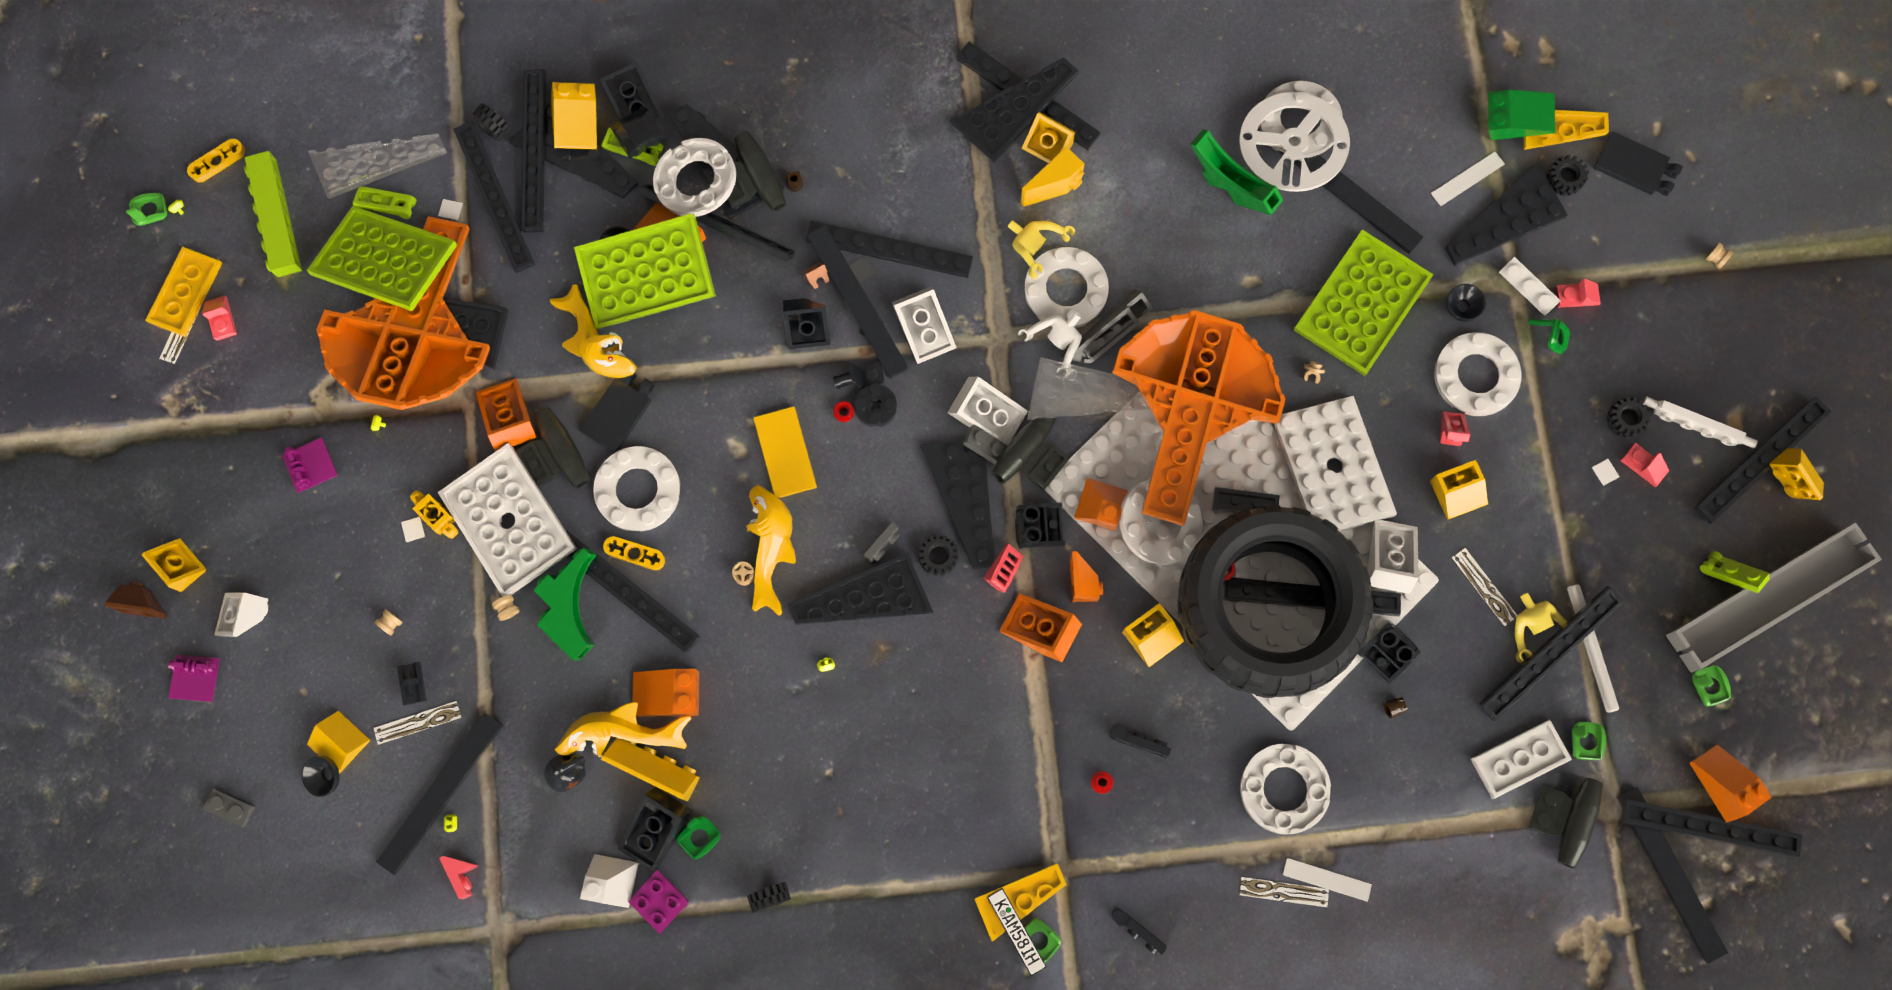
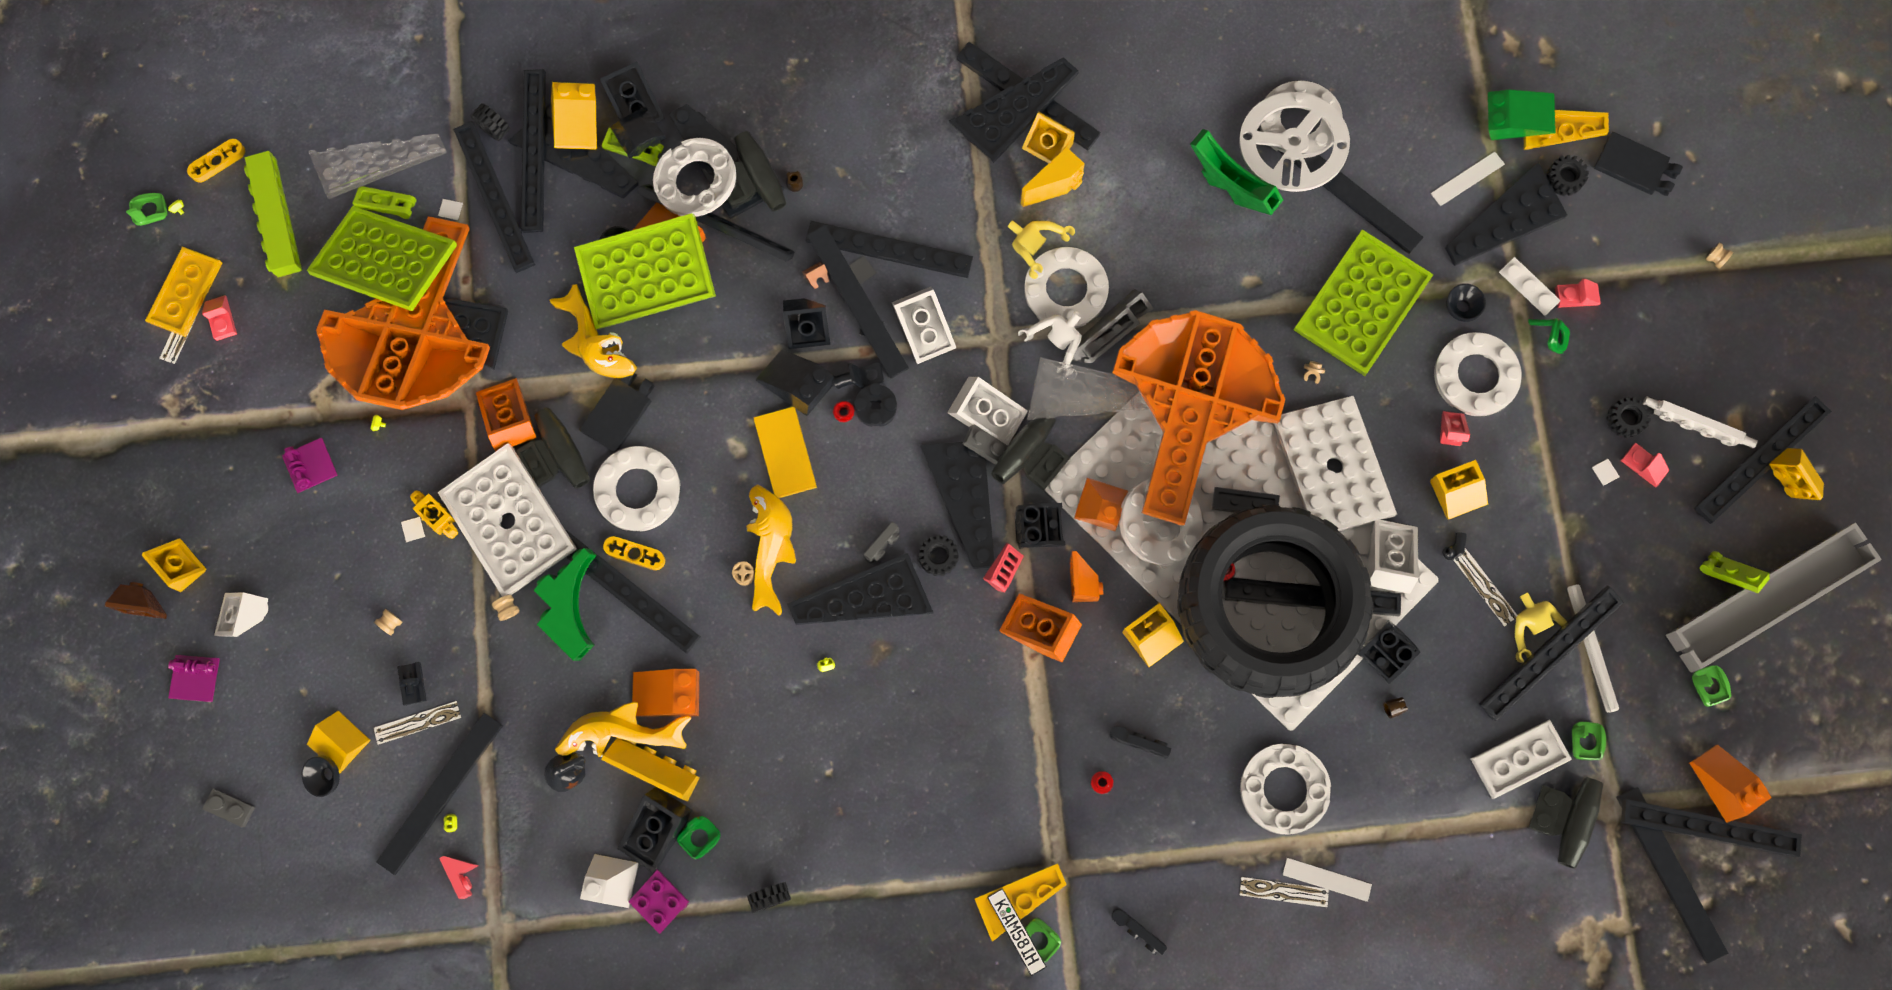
(796, 381): none -> black slope
(1457, 549): none -> black arm

